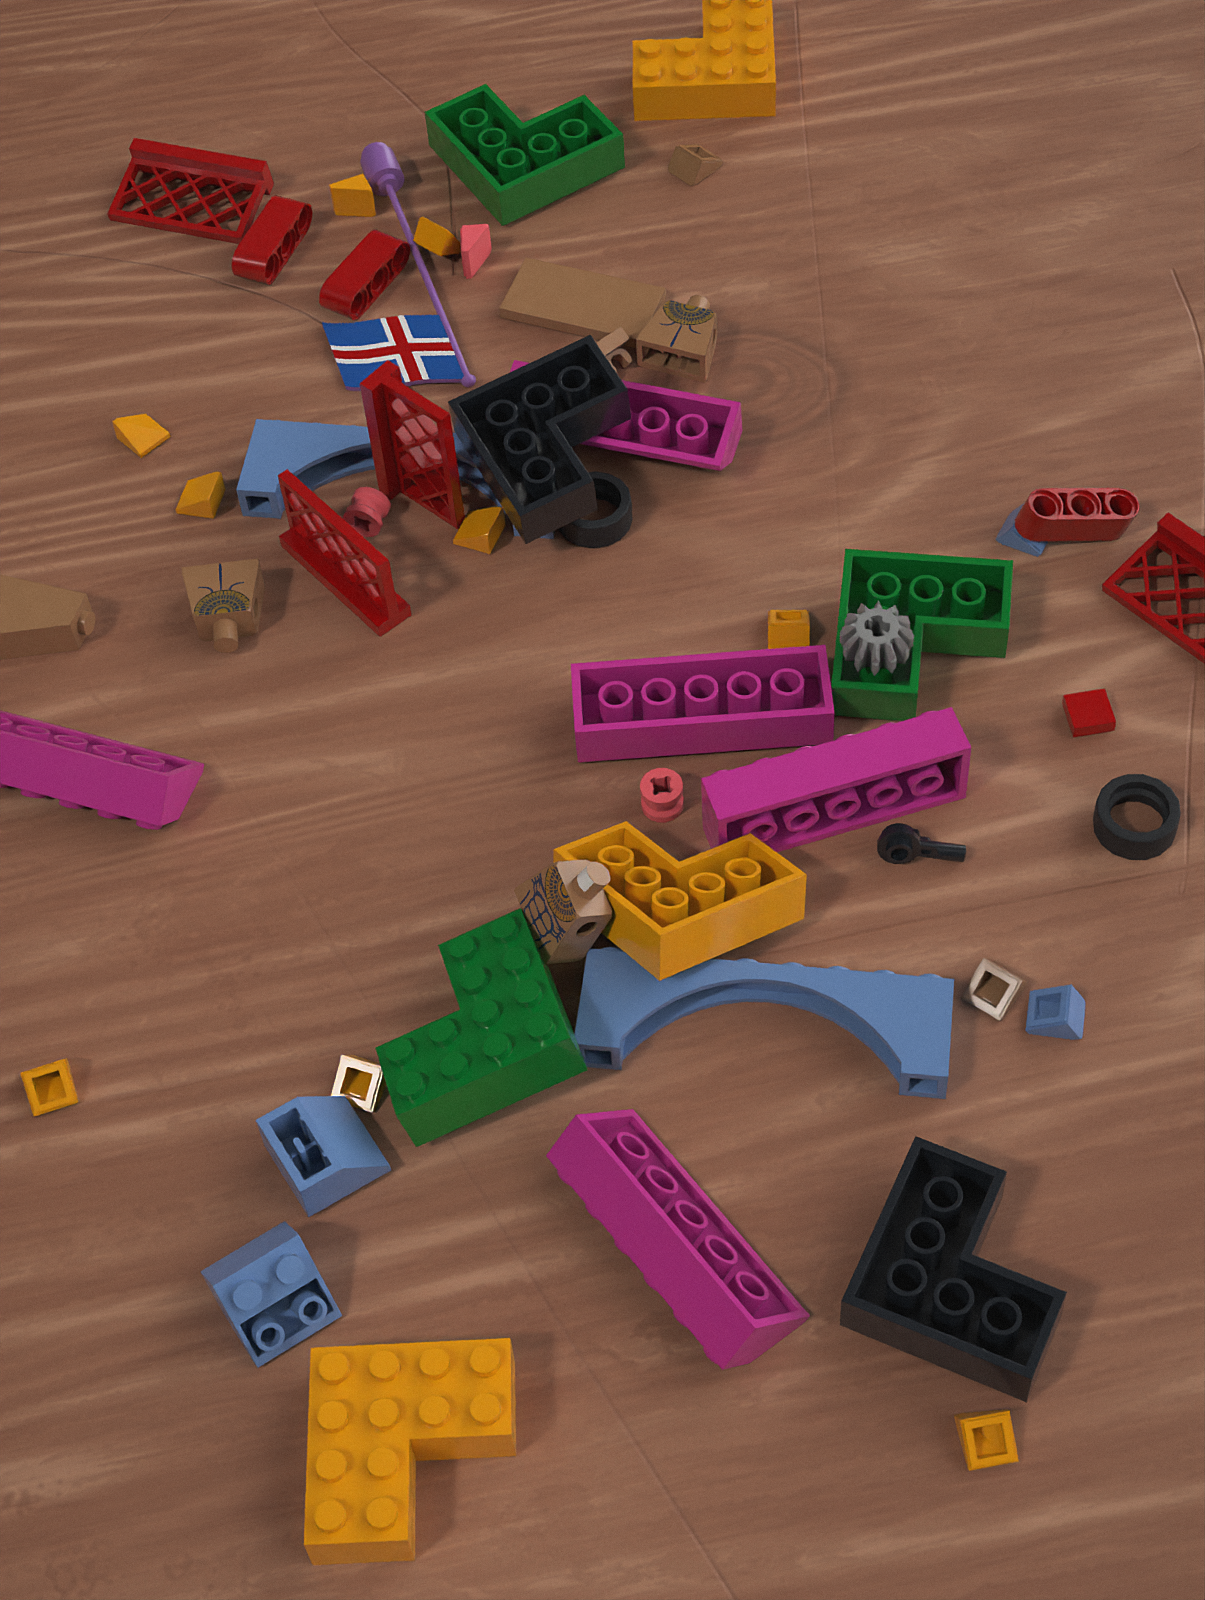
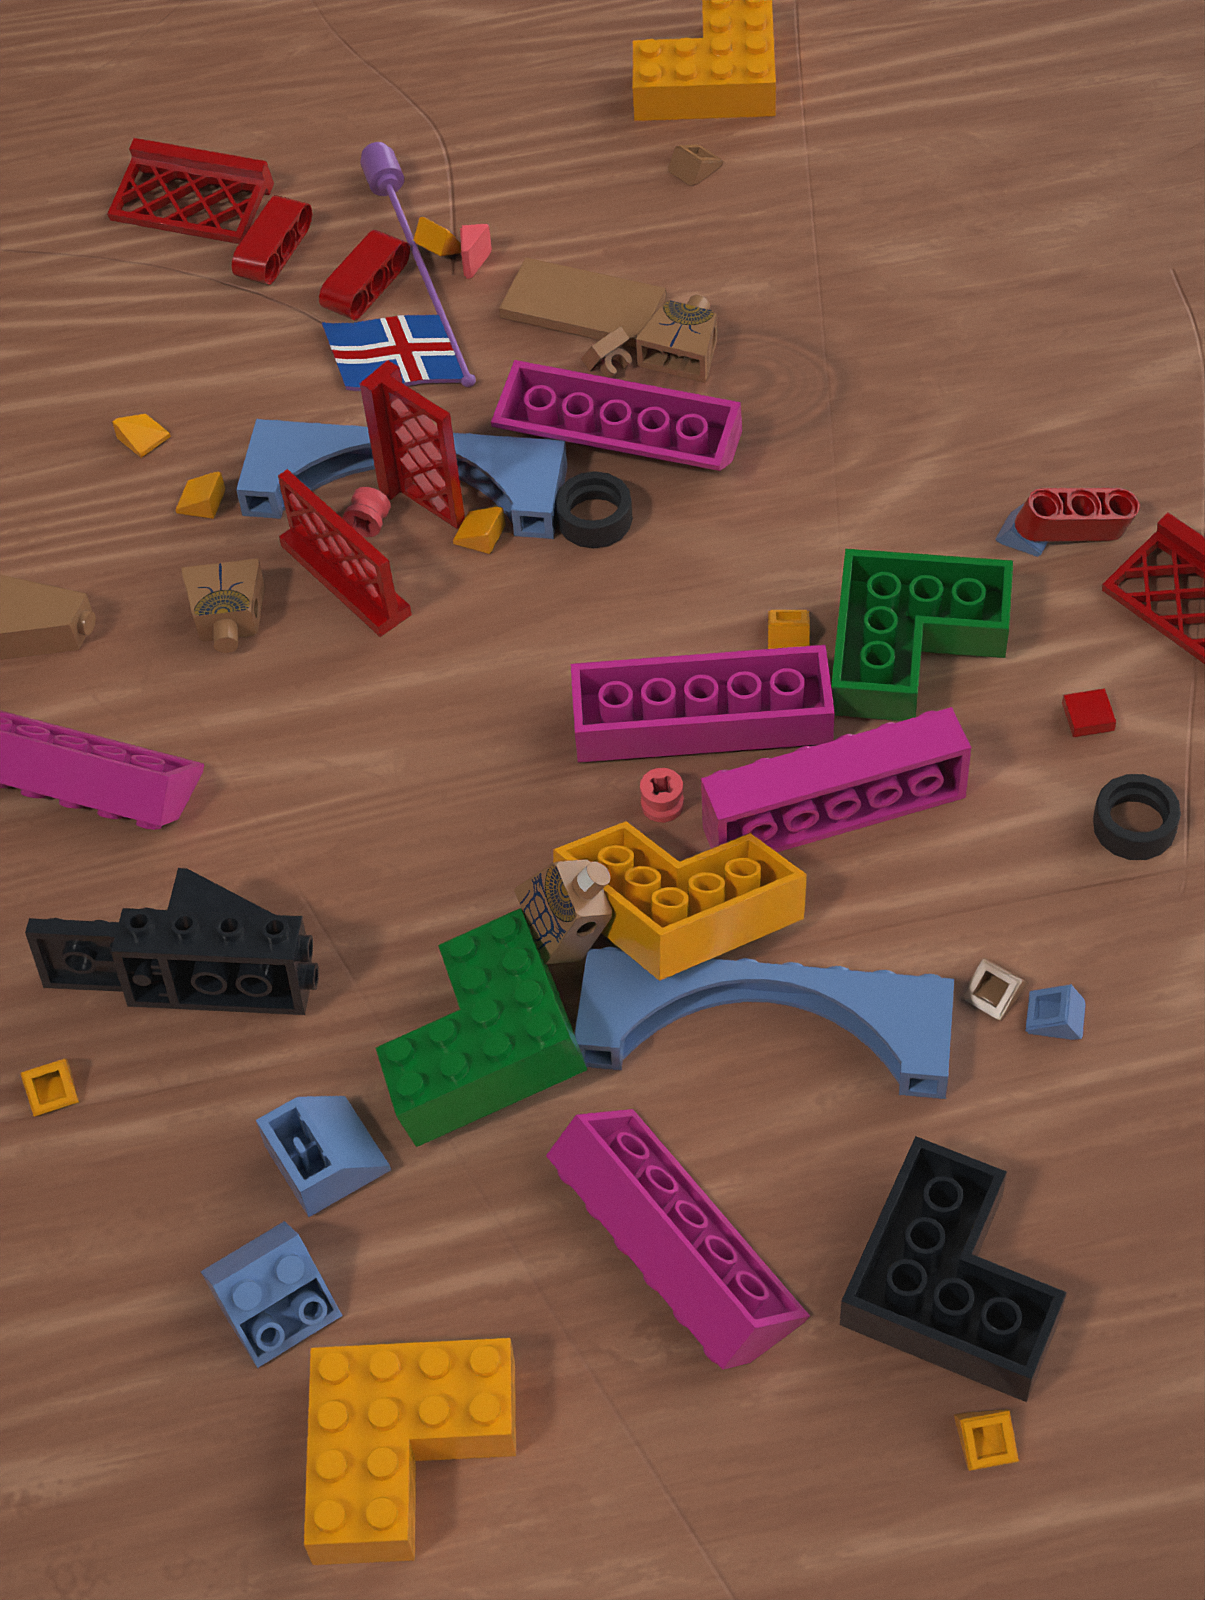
(205, 949): none -> black wedge
(353, 197): light orange slope -> none
(359, 1082): light orange slope -> none
(521, 164): green brick -> none
(525, 431): black brick -> none
(876, 638): light grey gear -> none
(902, 844): black plate -> none

